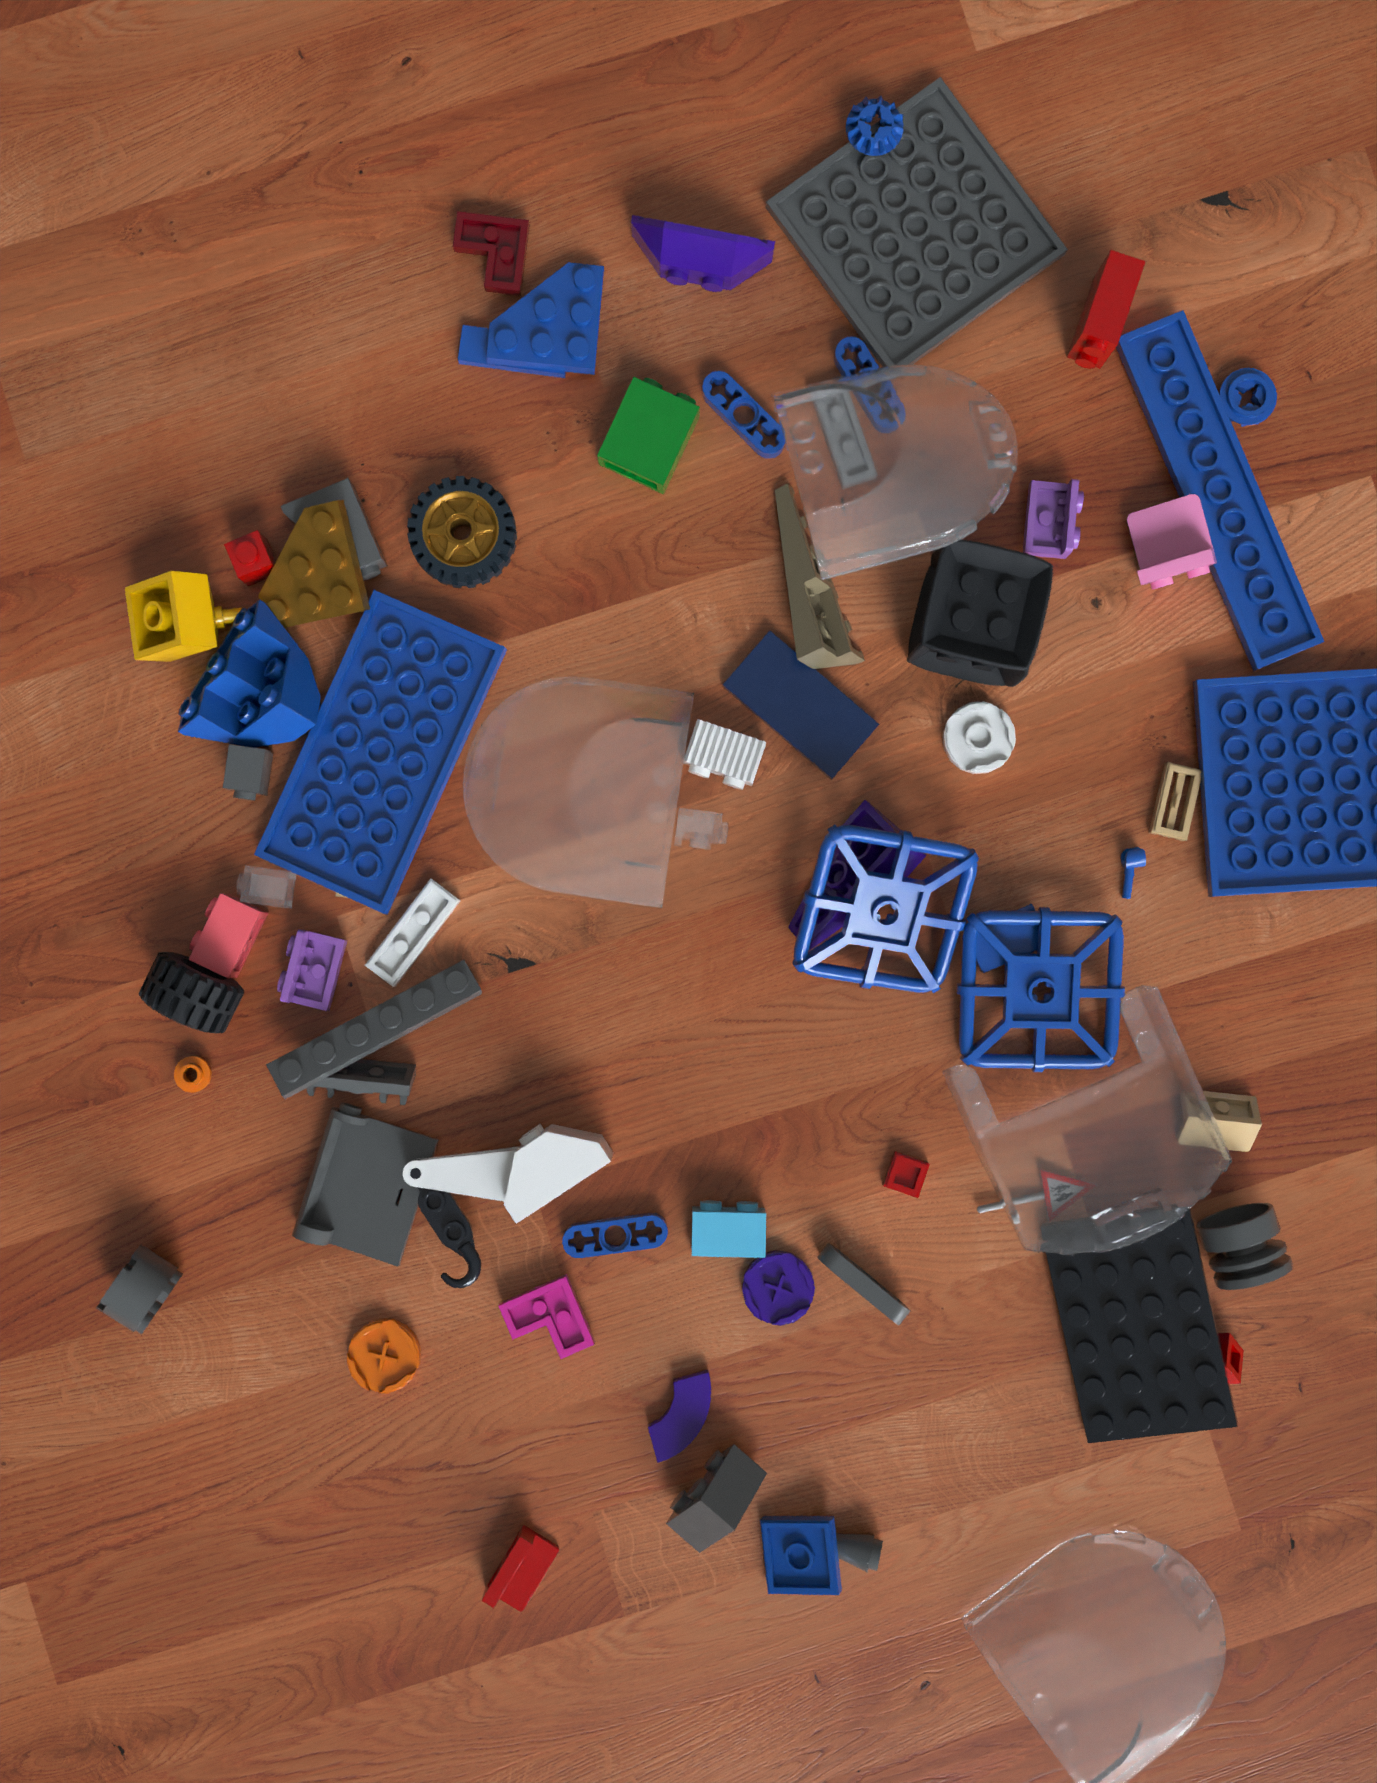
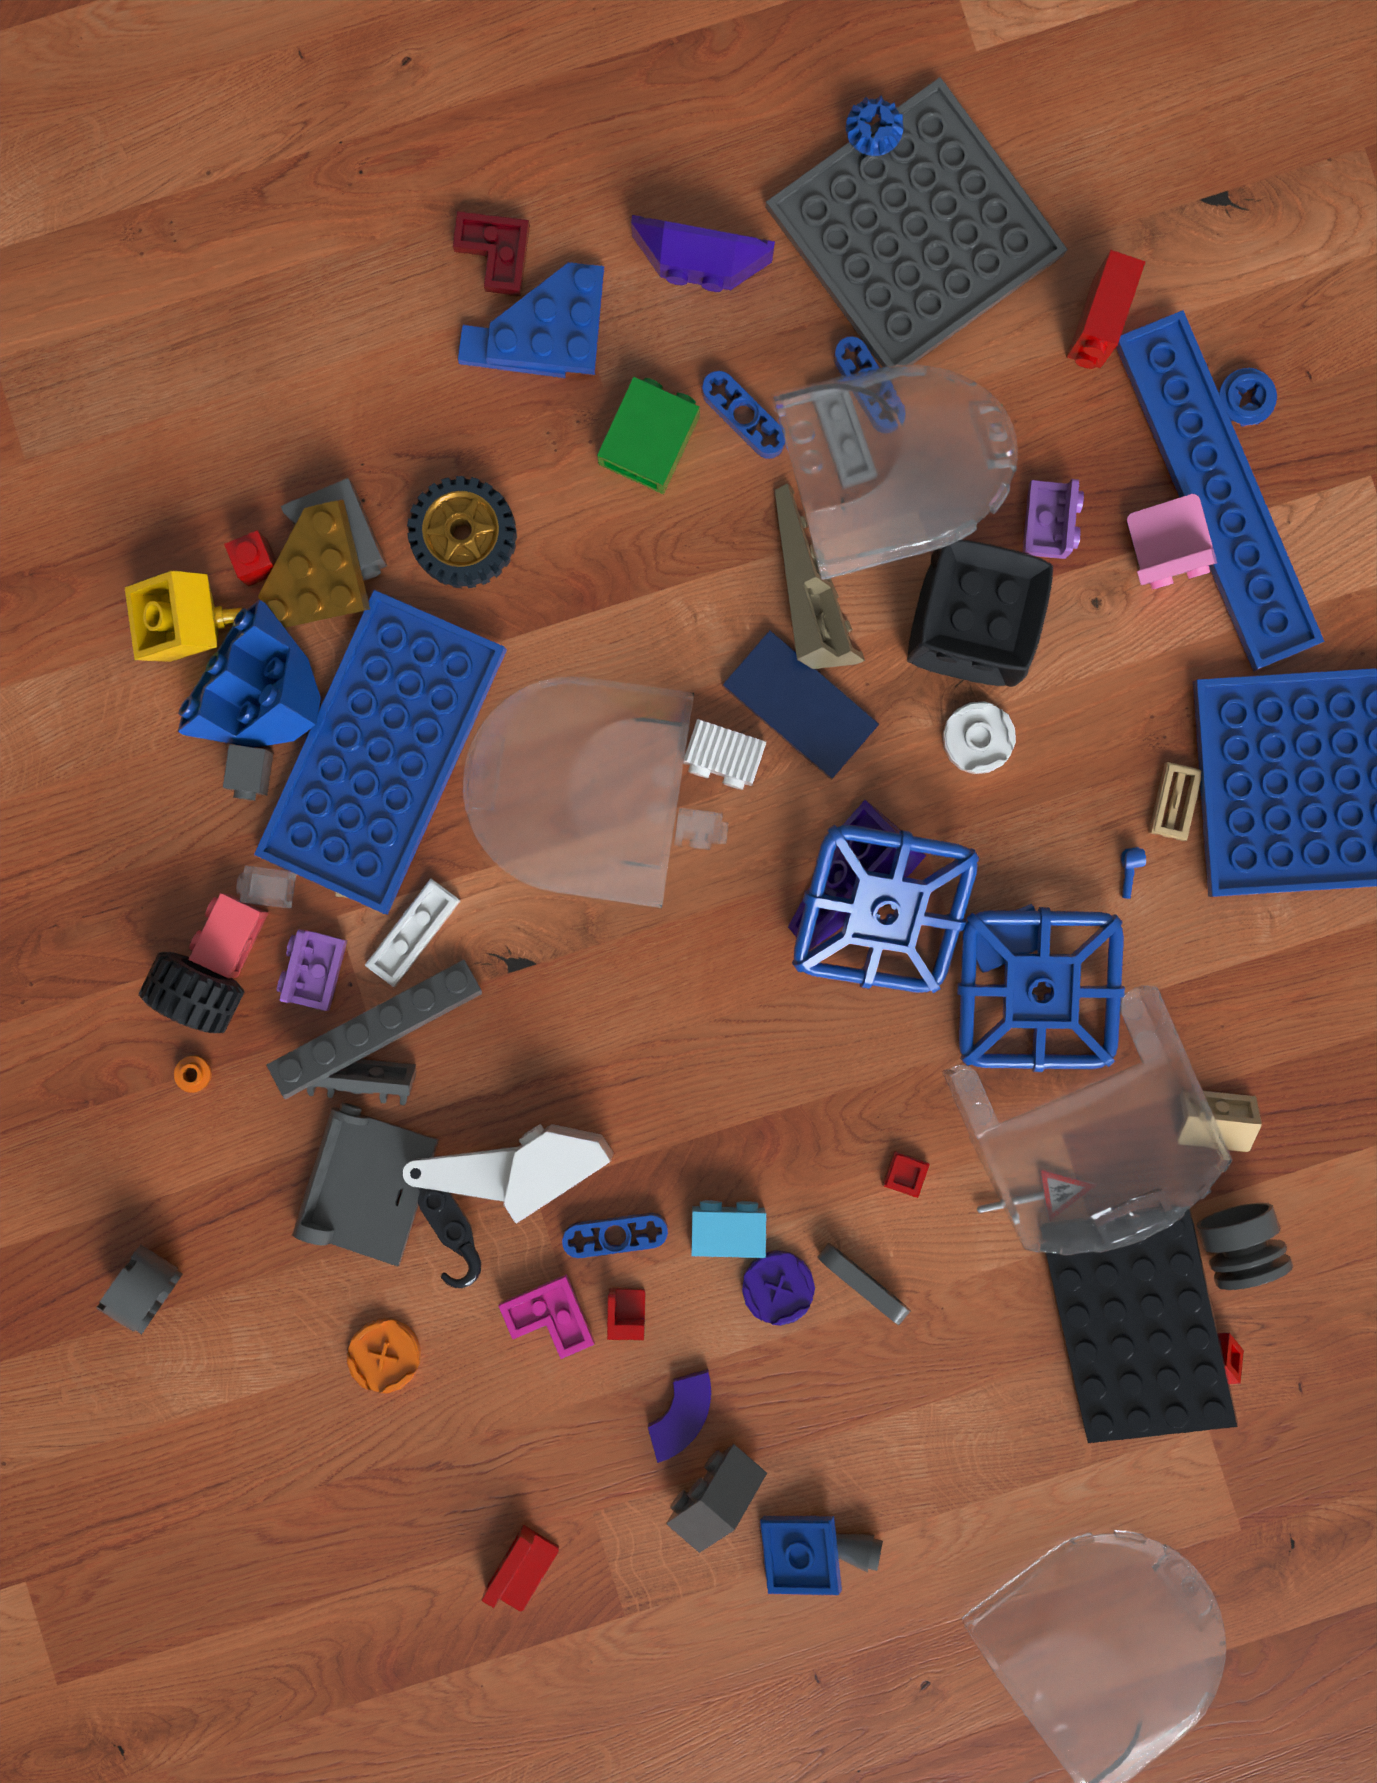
(626, 1314): none -> red panel

